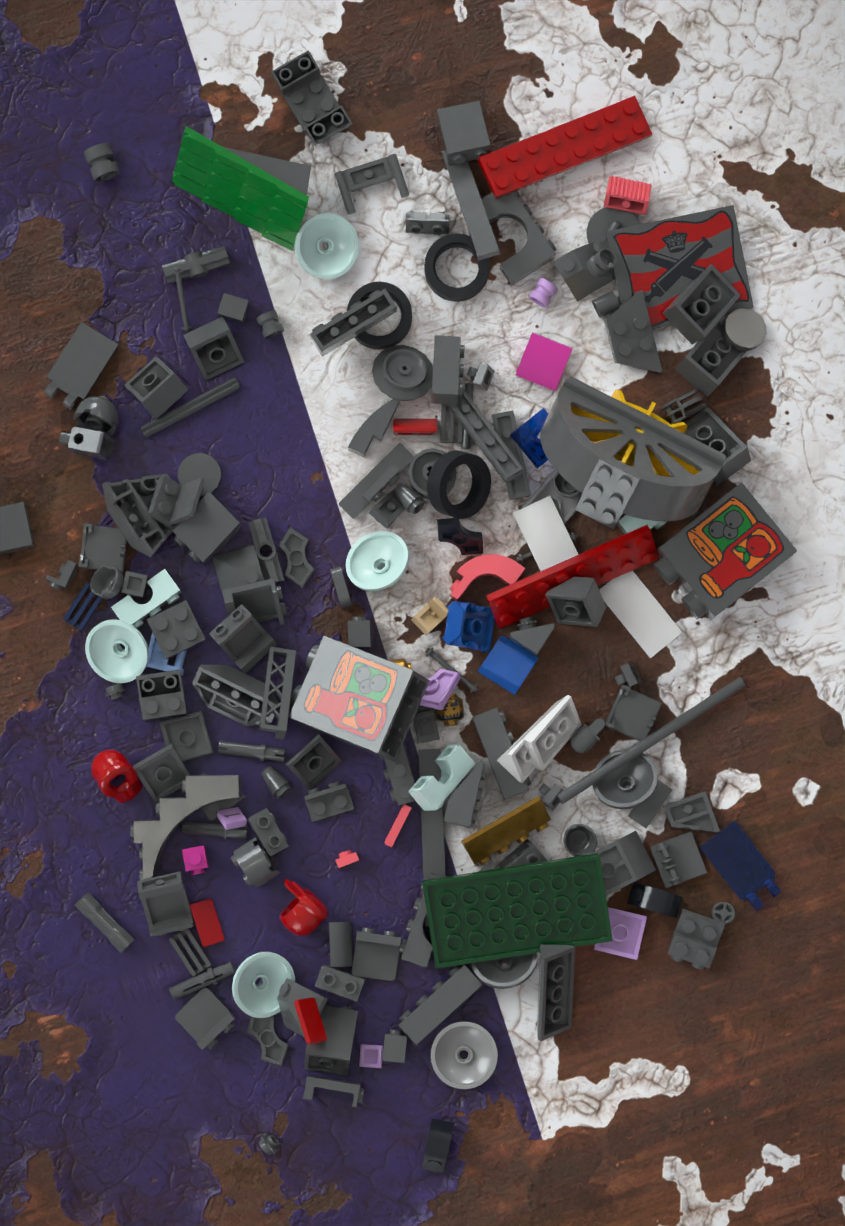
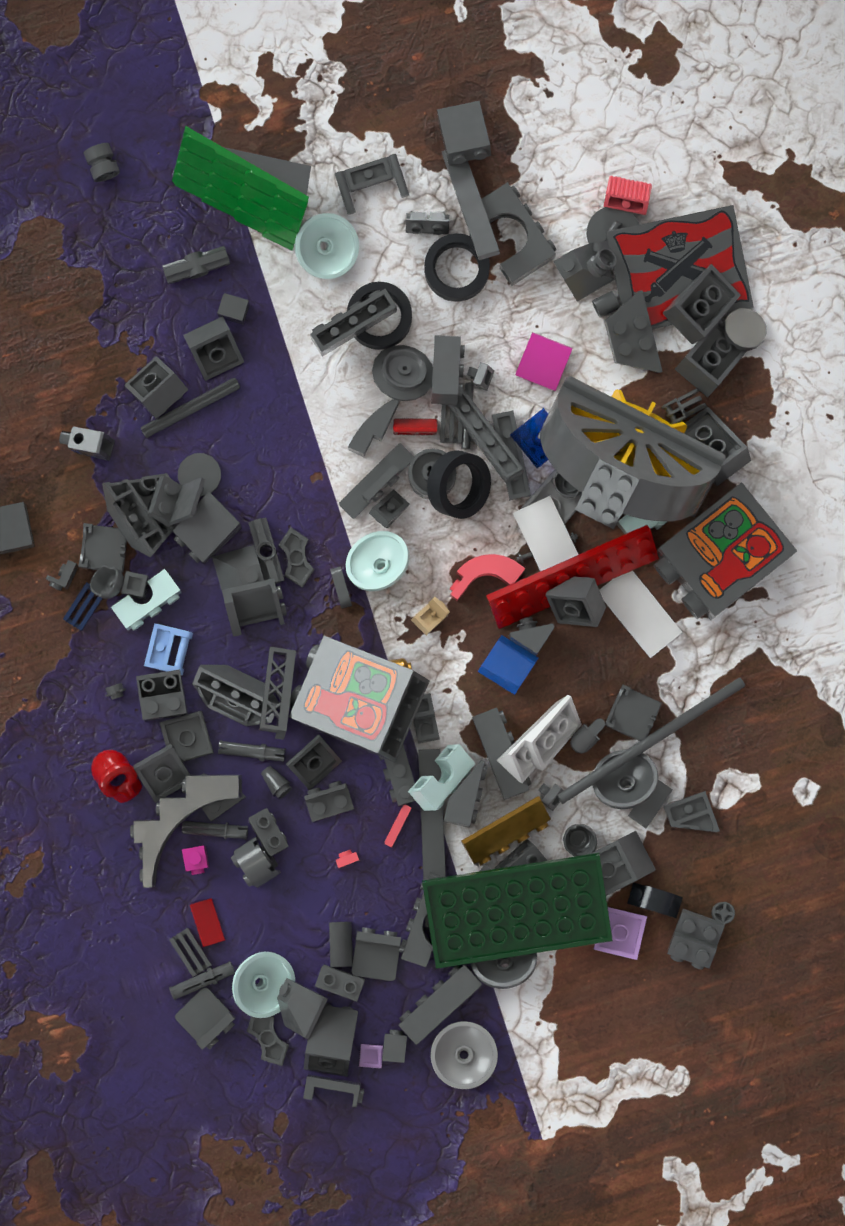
(80, 365): dark grey tile -> none
(97, 414): dark grey cylinder -> none
(104, 922): dark grey axle -> none
(107, 655): light aqua dish -> none
(165, 904): dark grey panel -> none
(176, 629): dark grey plate -> none
(186, 327): dark grey axle -> none
(232, 818): lavender tile -> none
(243, 638): dark grey panel -> none
(269, 1143): dark grey plate -> none
(270, 326): dark grey wheel -> none
(303, 912): red piece -> none
(310, 98): dark grey slope -> none
(310, 1021): red slope -> none
(359, 633): dark grey brick -> none
(410, 499): dark grey cone -> none
(430, 653): dark grey axle -> none
(437, 1145): black brick -> none
(440, 688): lavender tile -> none
(452, 711): pearl gold head -> none
(453, 532): black tile -> none
(469, 626): blue slope -> none
(543, 292): lavender wheel -> none
(555, 990): dark grey slope -> none
(564, 147): red plate -> none
(630, 675): dark grey tile -> none
(678, 859): dark grey hinge -> none
(740, 864): clear blue tile -> none

